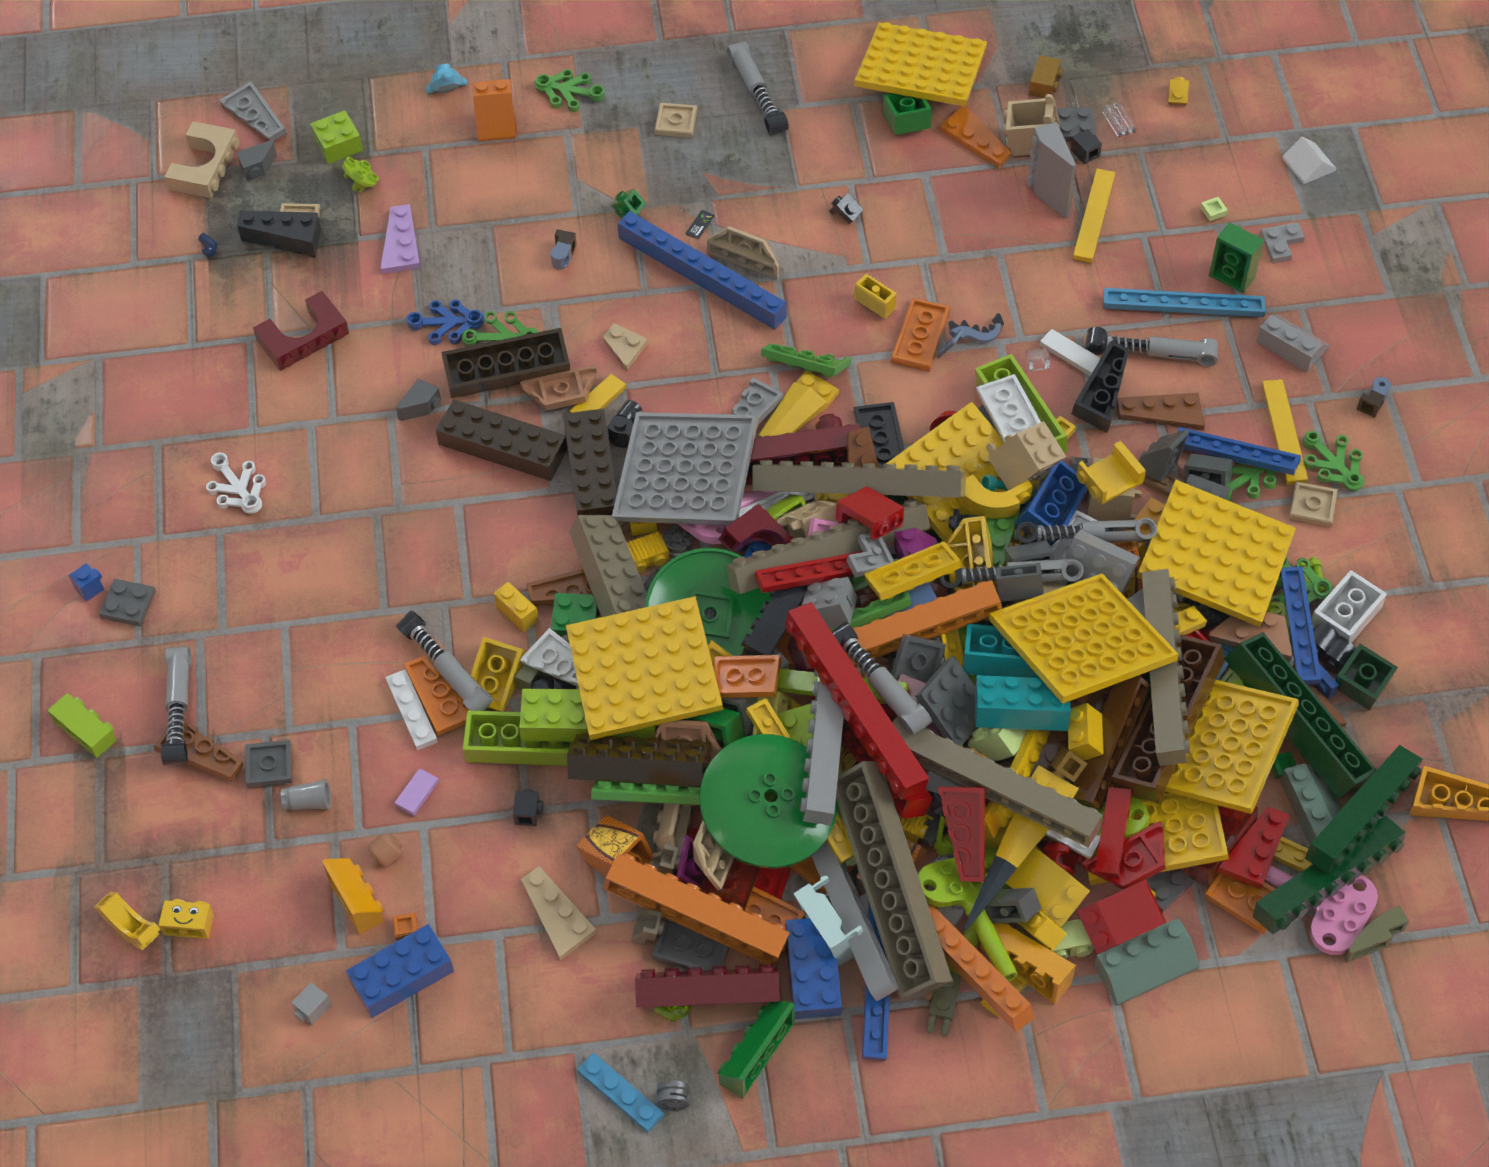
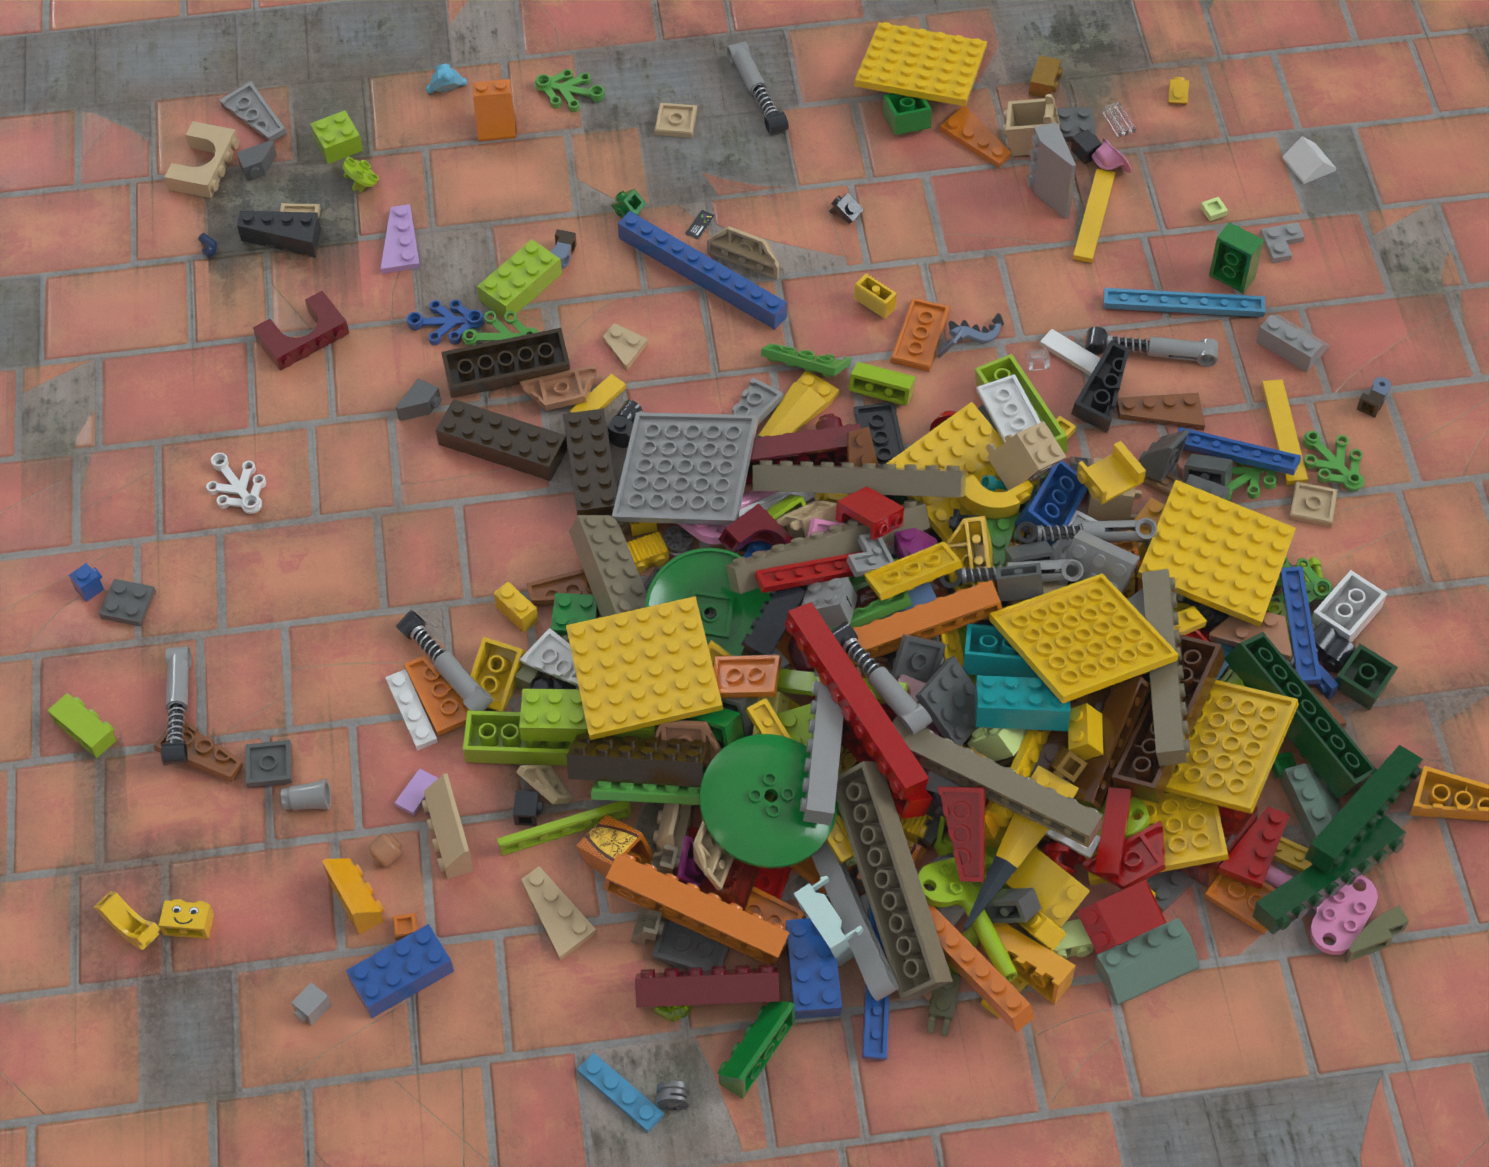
(447, 827): none -> tan slope
(519, 279): none -> lime brick
(545, 782): none -> tan wing
(562, 827): none -> lime tile
(882, 383): none -> lime brick
(1109, 158): none -> bright pink piece

